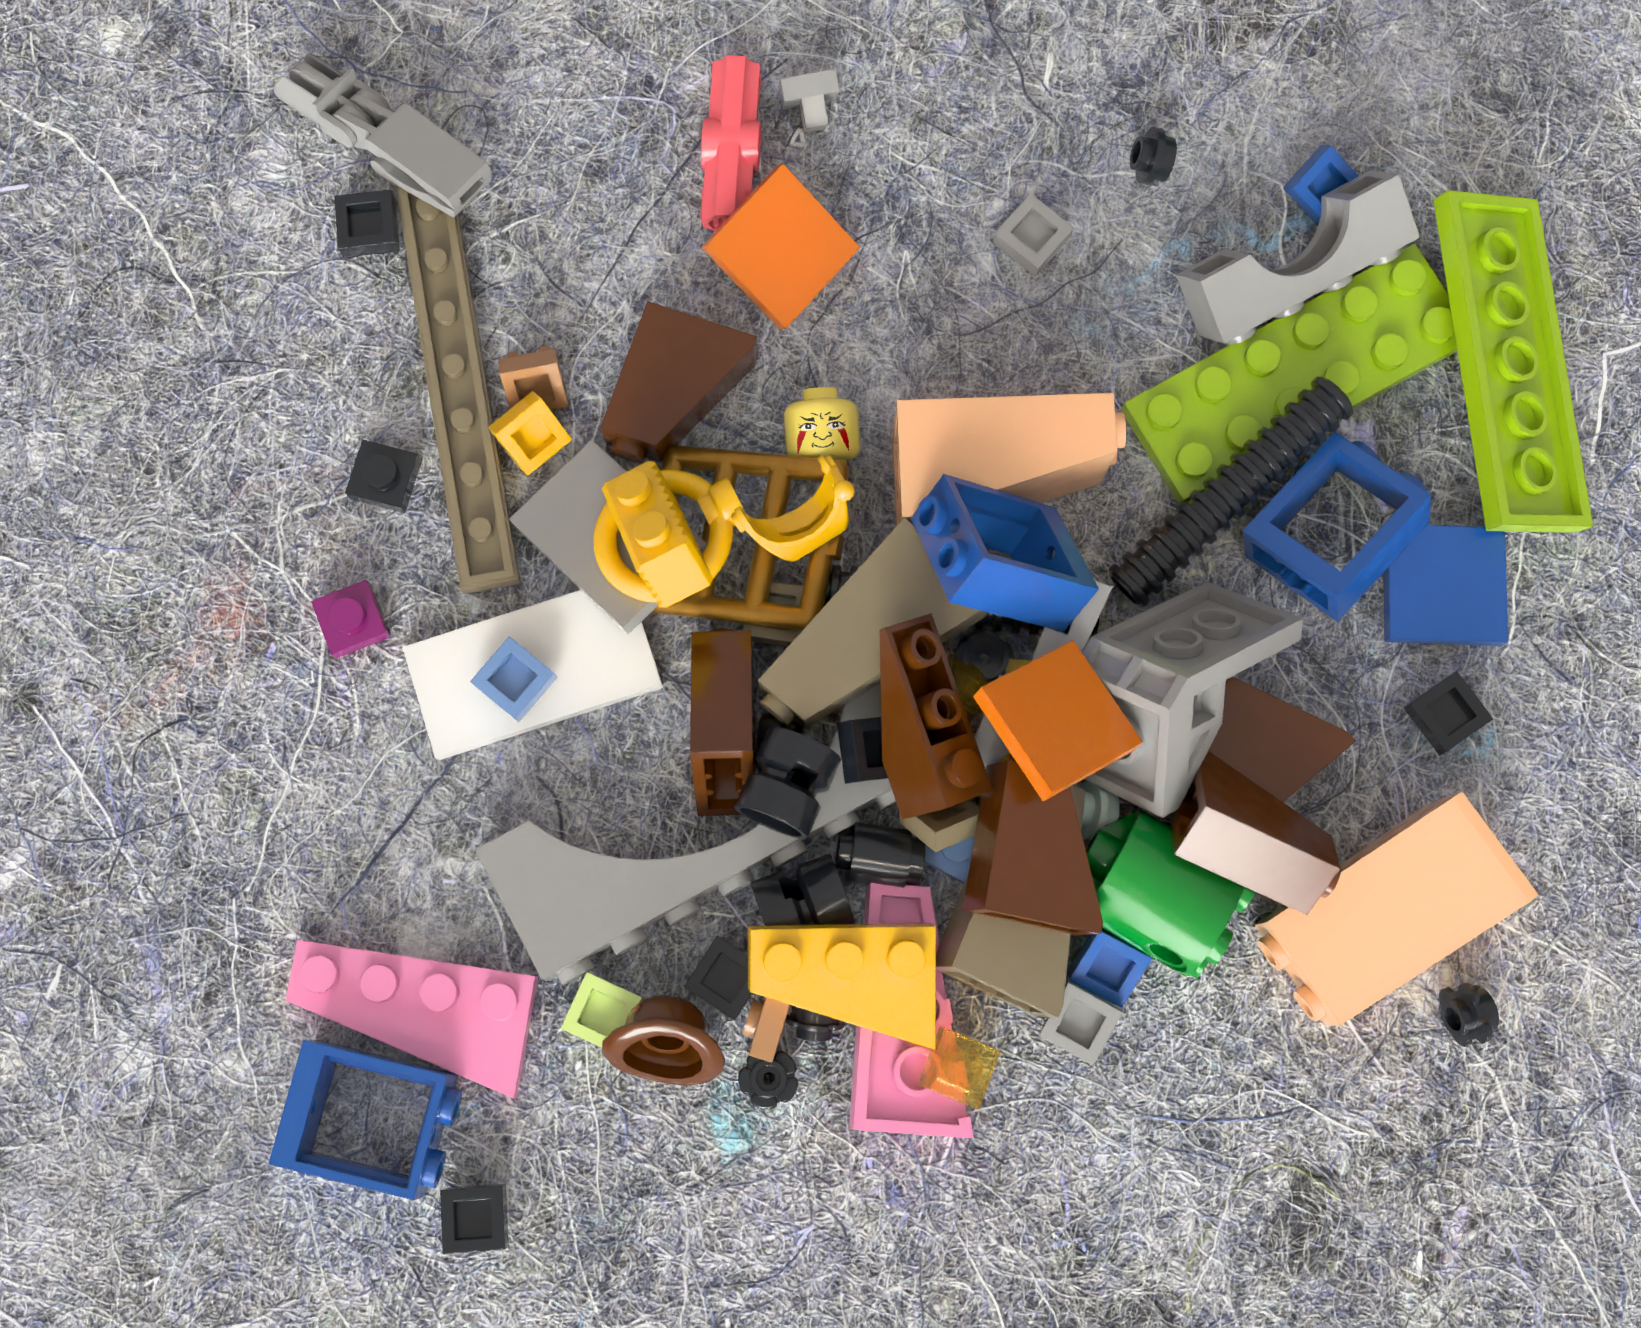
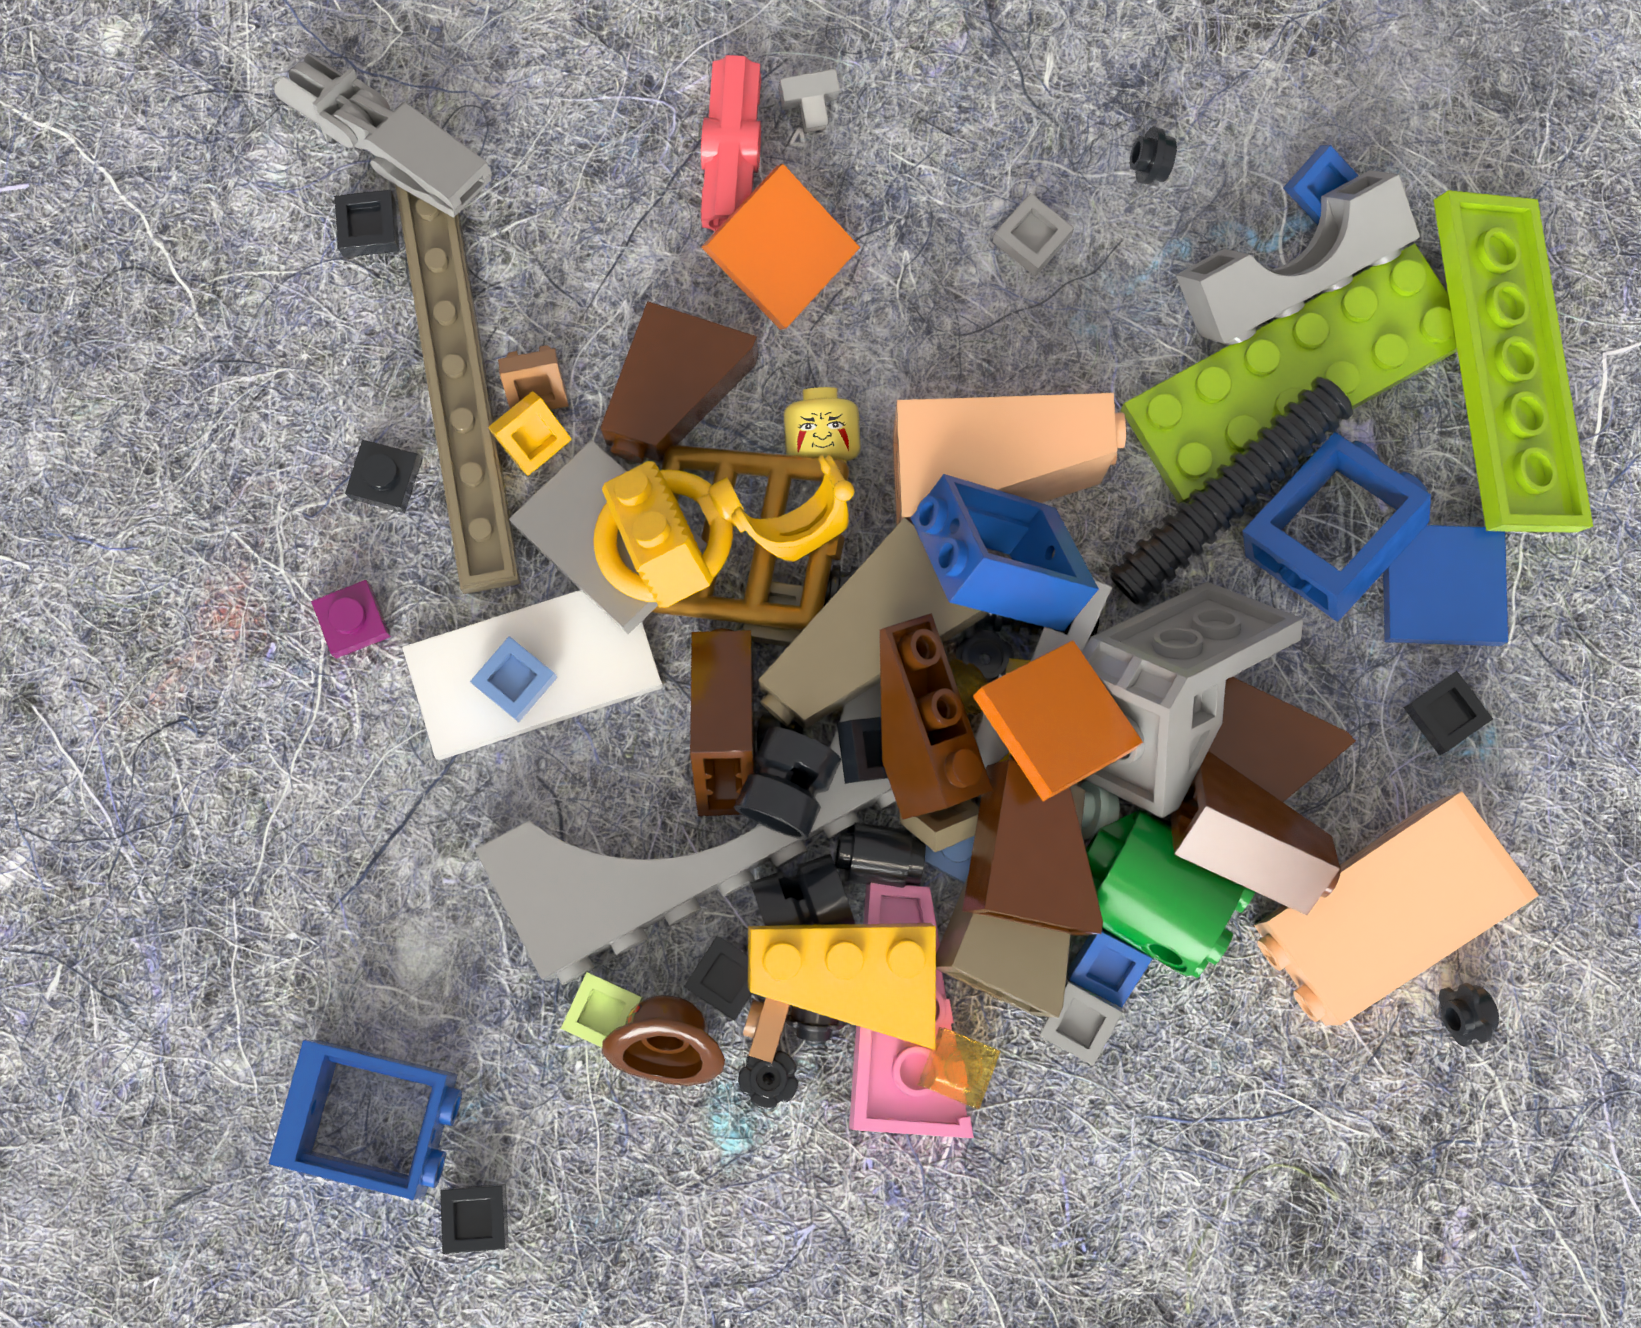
(432, 1009): bright pink wing -> none

